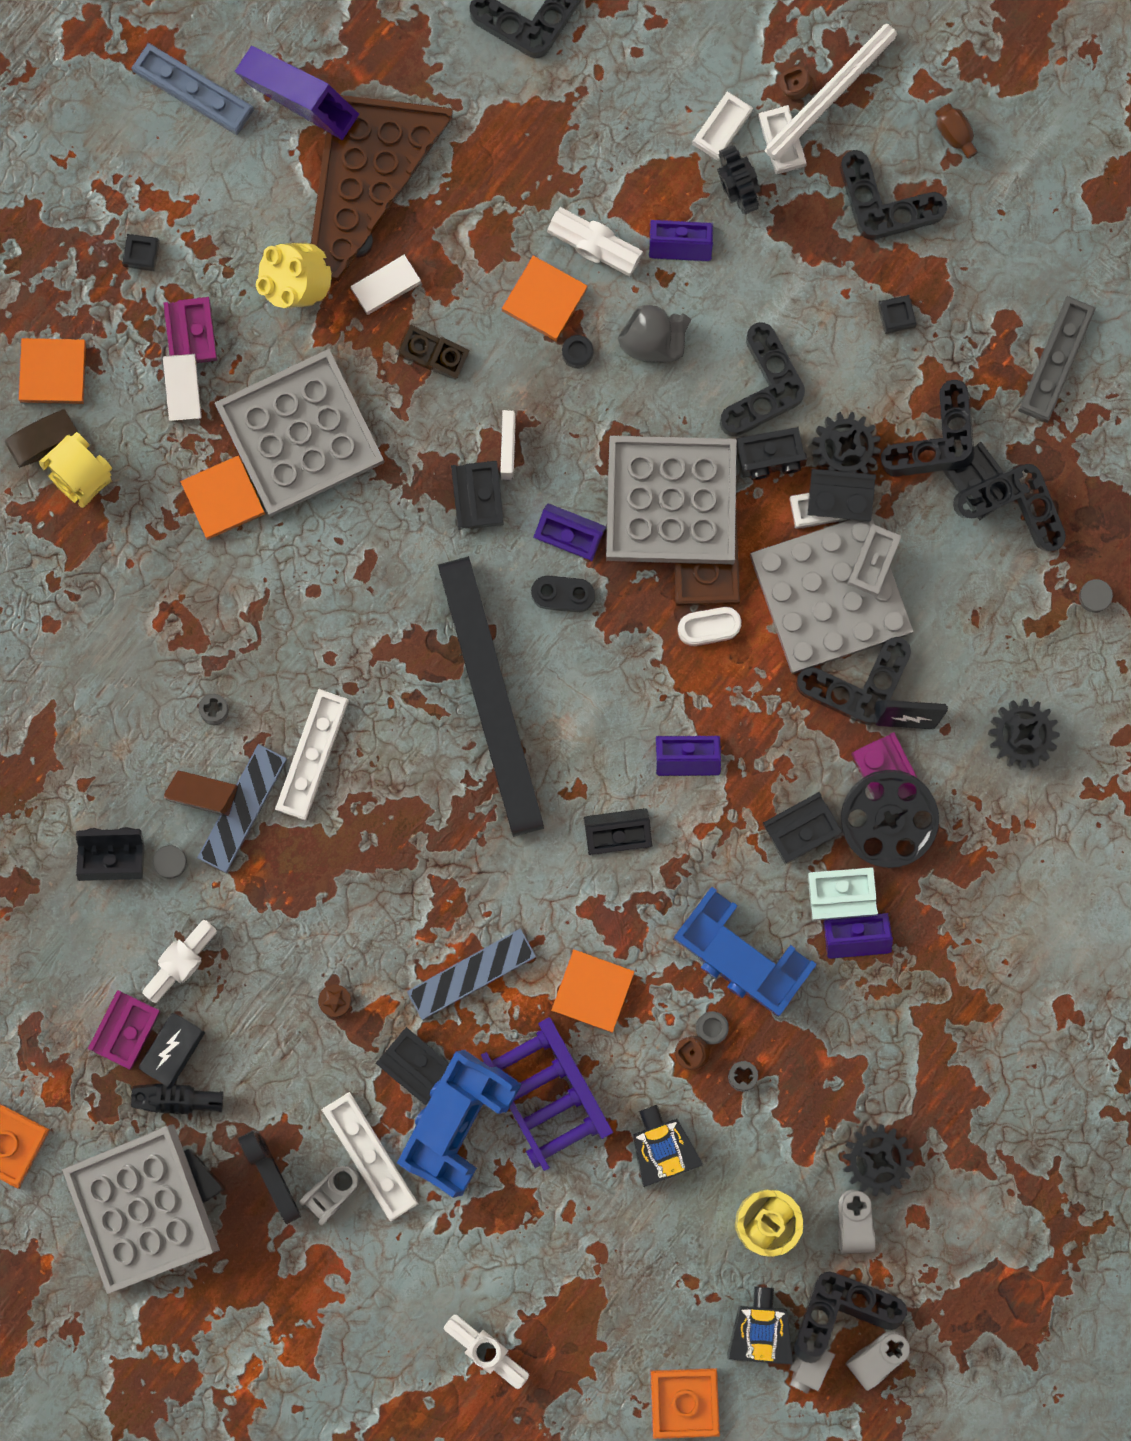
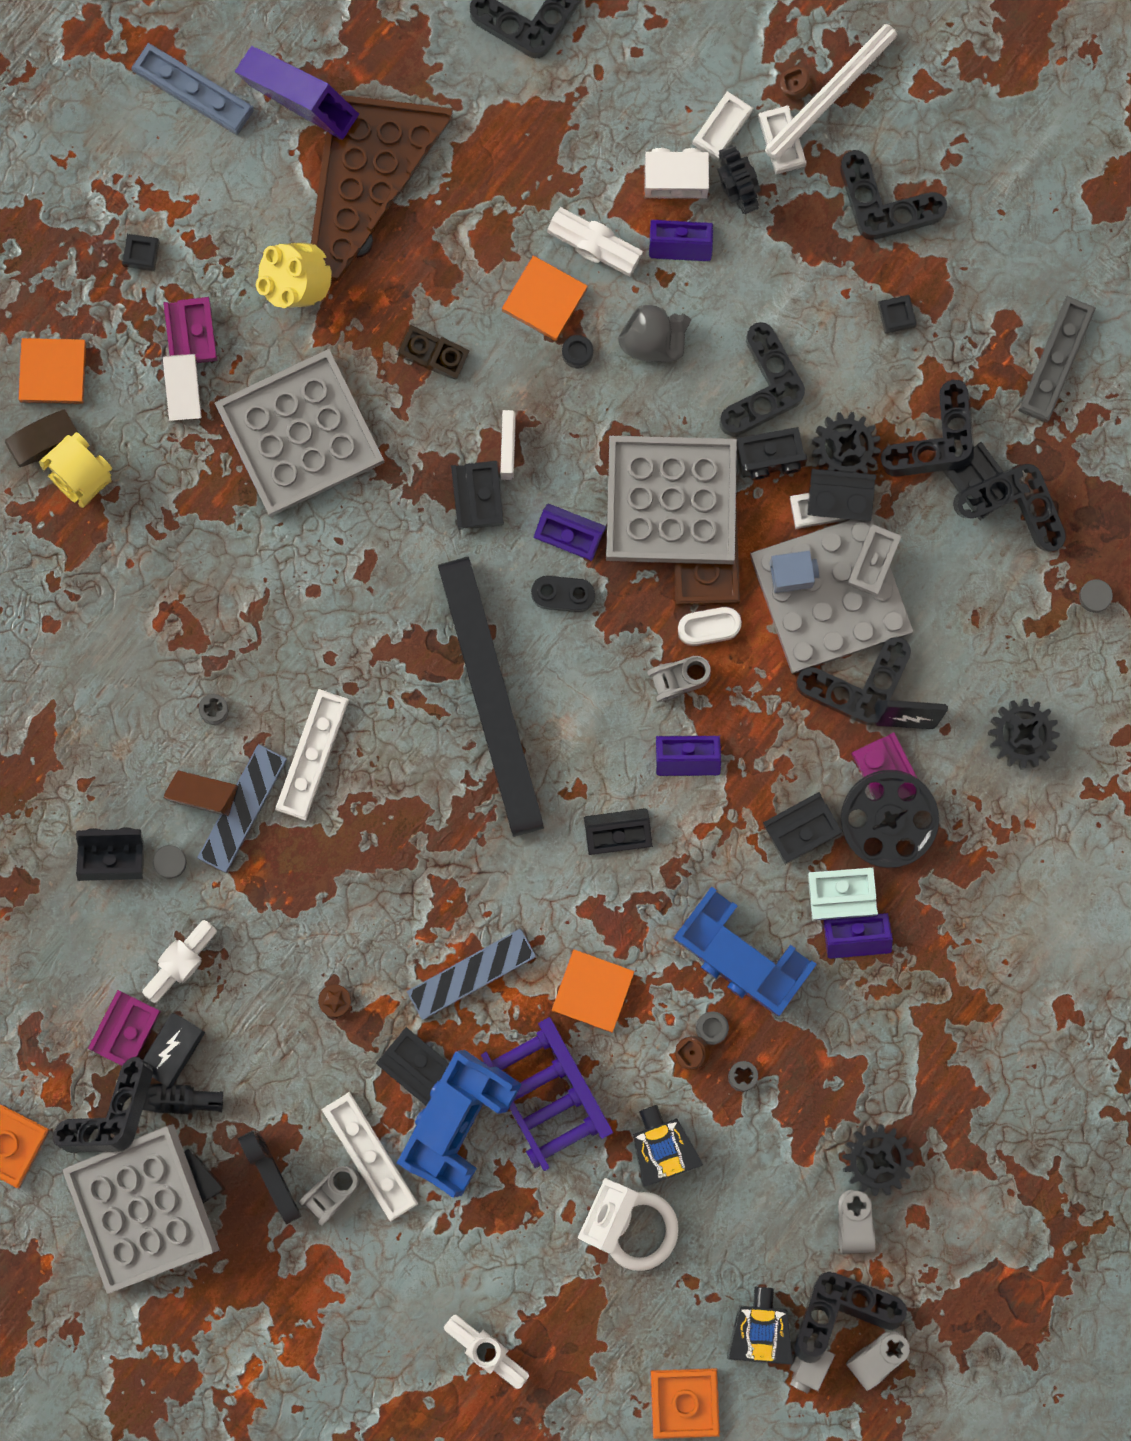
(132, 1082): none -> black beam
(222, 497): orange tile -> none
(385, 284): white tile -> none
(611, 1217): none -> white tile
(676, 173): none -> white brick
(677, 678): none -> light grey piece
(769, 1223): light yellow brick -> none
(793, 571): none -> sand blue brick
(956, 129): reddish brown plant -> none

